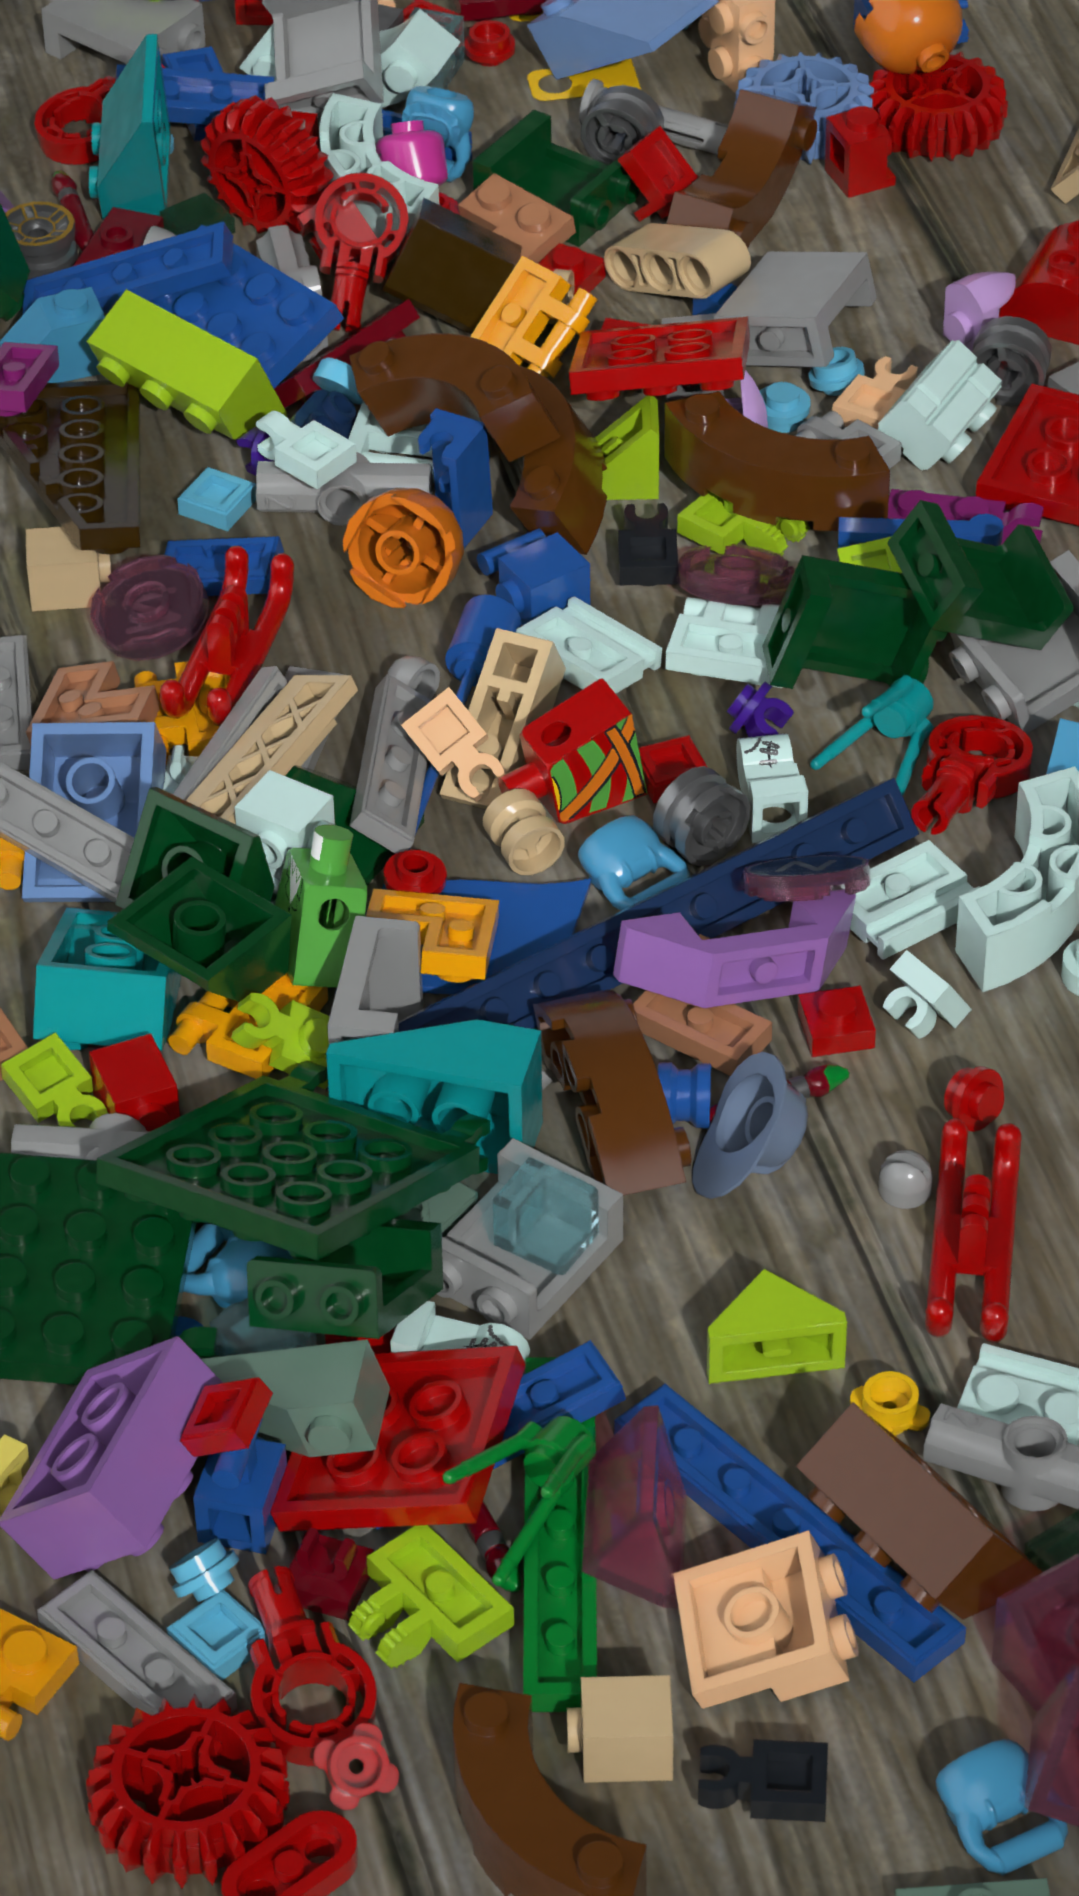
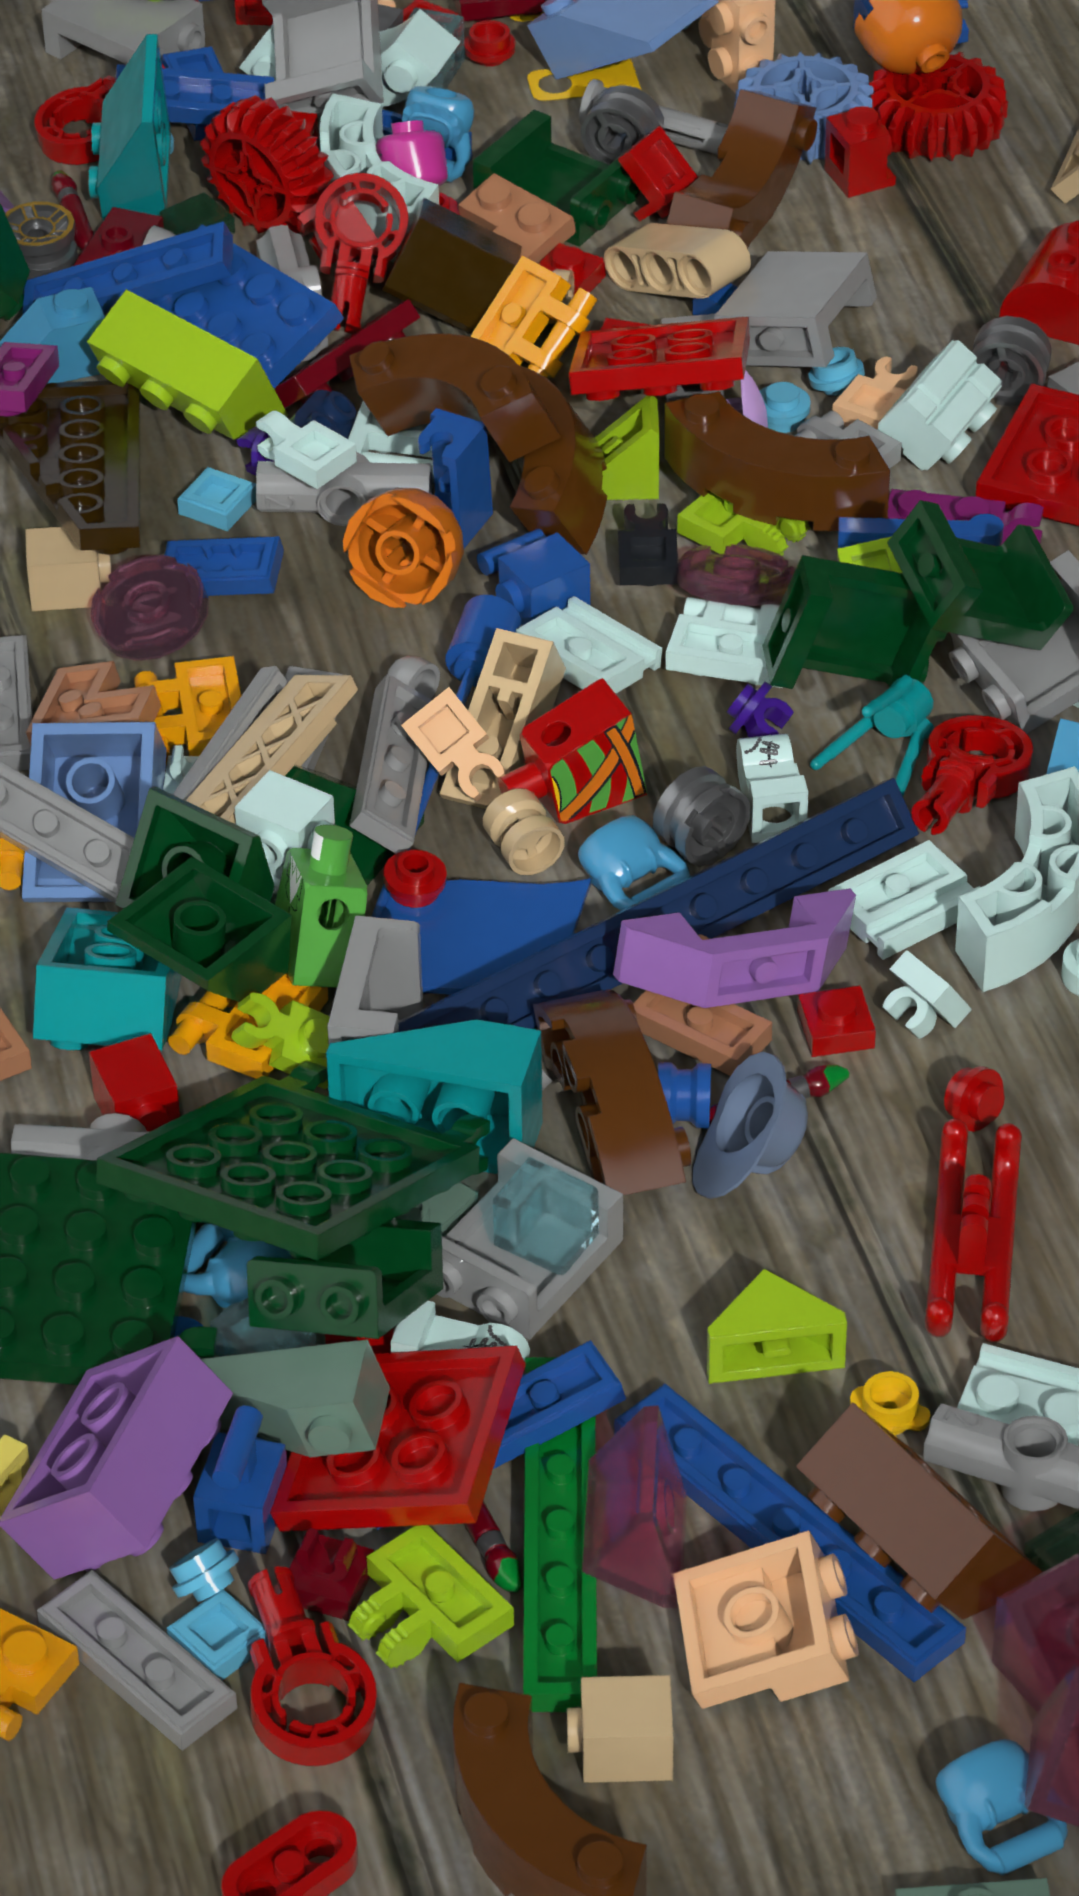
(52, 1082): lime plate -> none
(174, 1769): red gear -> none
(226, 1417): red tile -> none
(228, 643): red piece -> none
(337, 376): medium azure tile -> none
(376, 1771): red plate -> none
(453, 930): light orange plate -> none
(551, 1461): green plant -> none
(666, 761): red tile -> none
(780, 1779): black plate -> none
(806, 877): clear pink tile -> none
(905, 1179): light grey hinge -> none
(975, 302): lavender plate -> none

